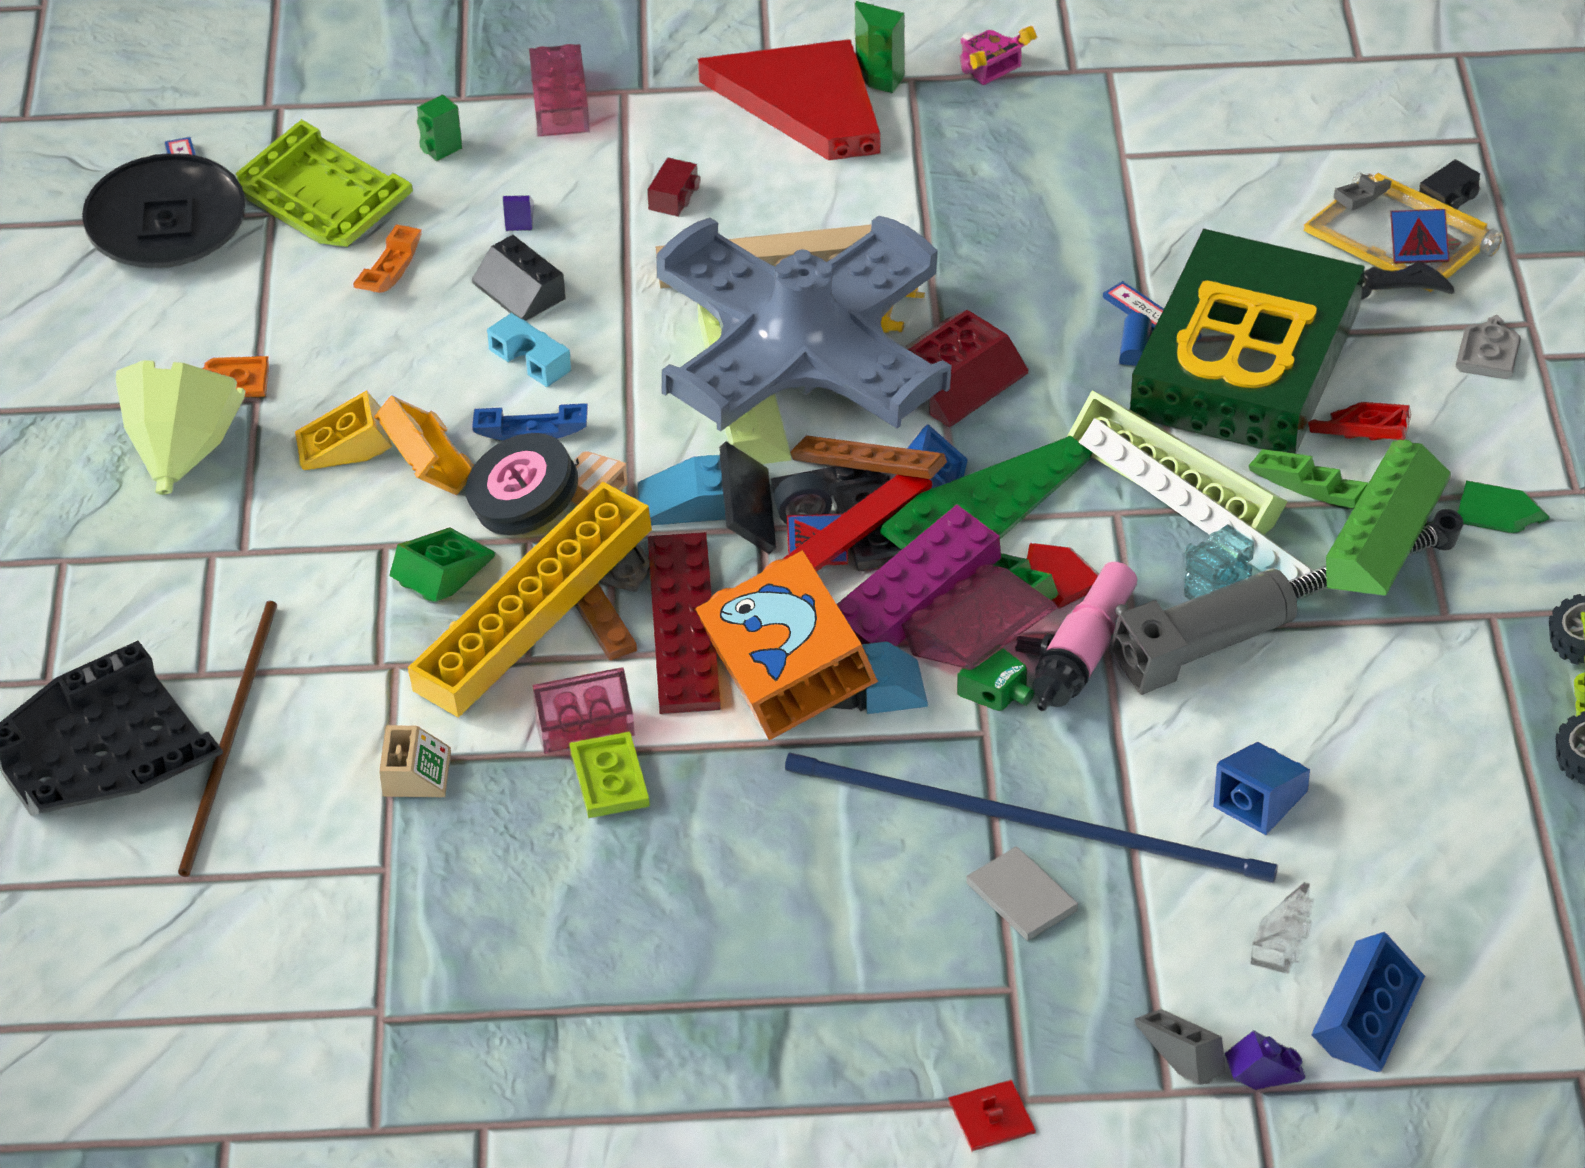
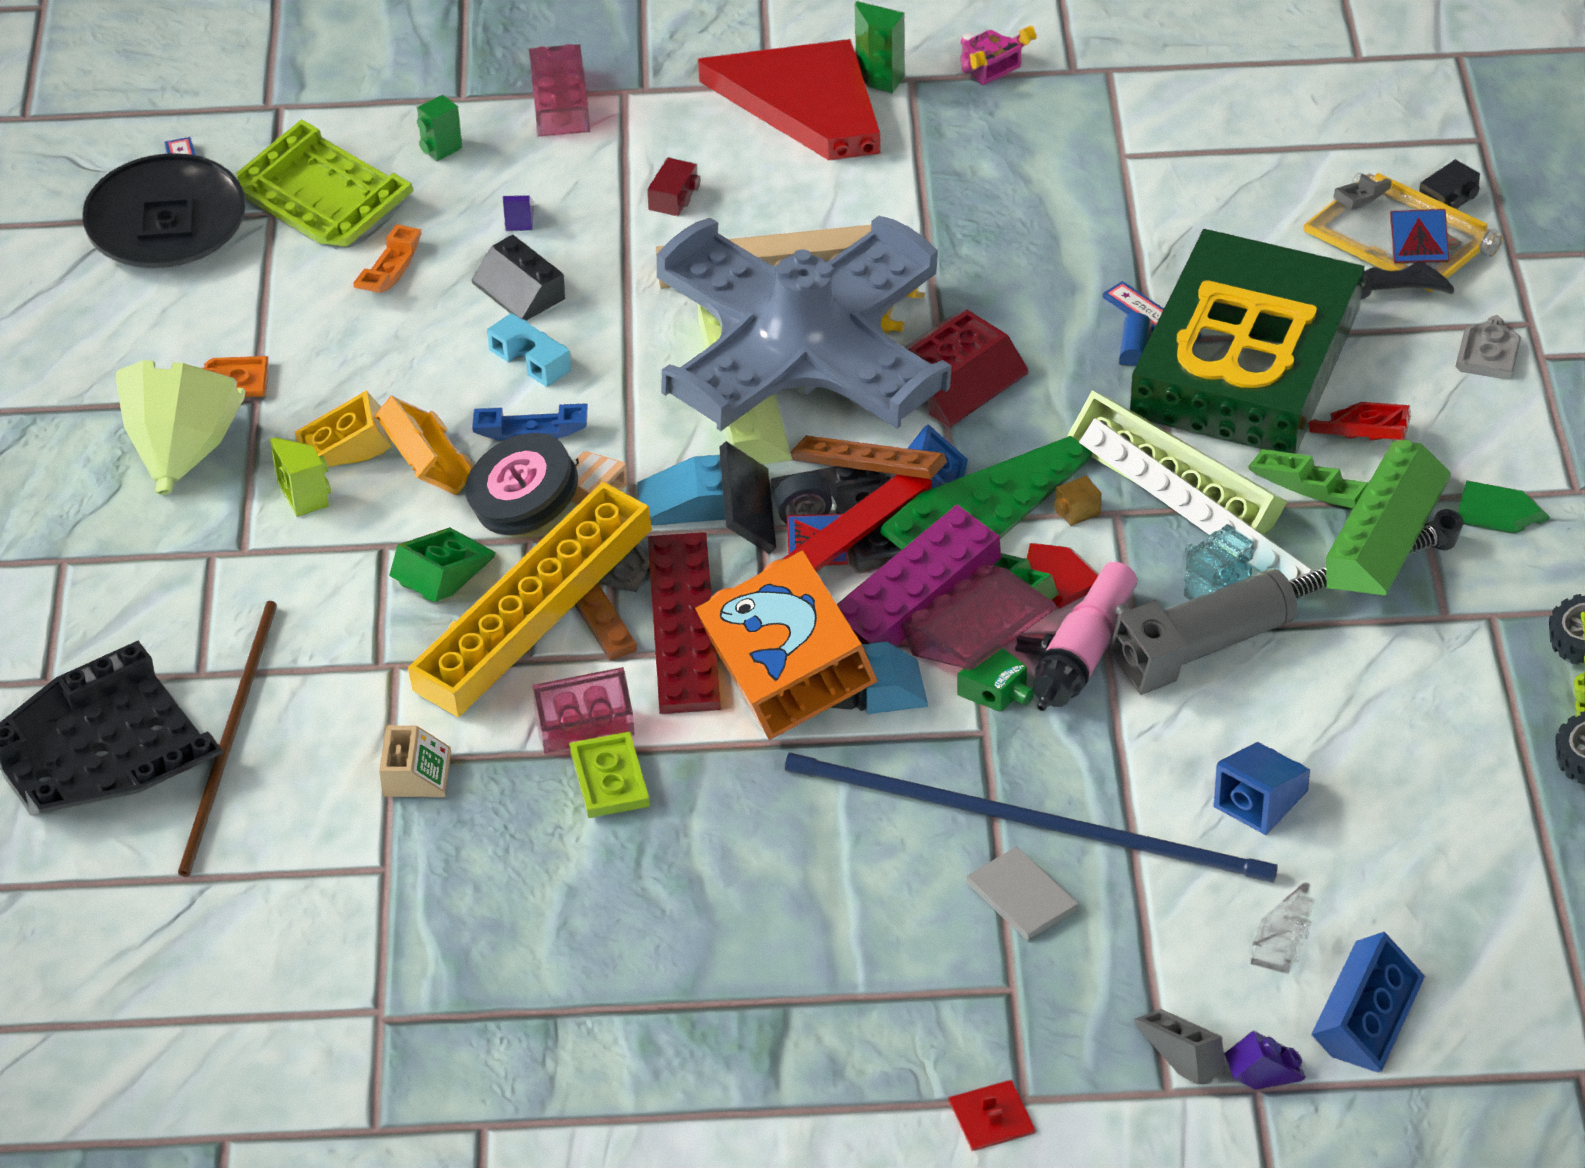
(300, 475): none -> lime slope
(1078, 500): none -> pearl gold brick

